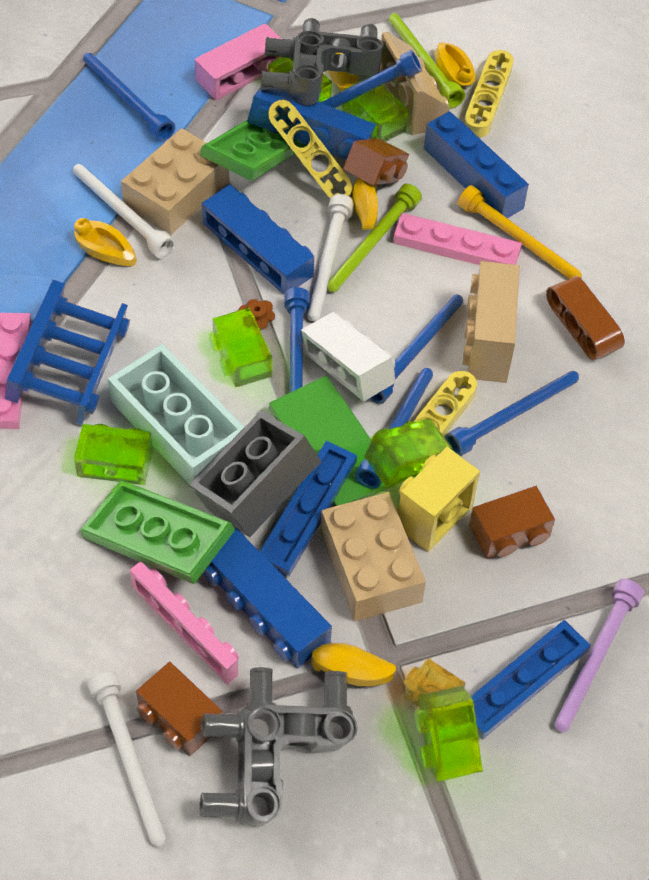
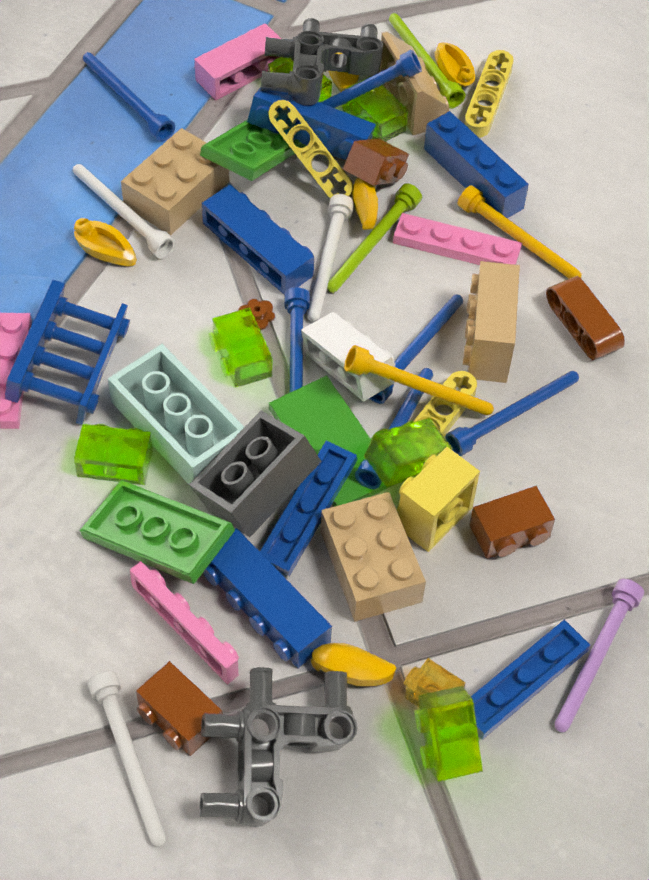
(360, 362): none -> yellow piece

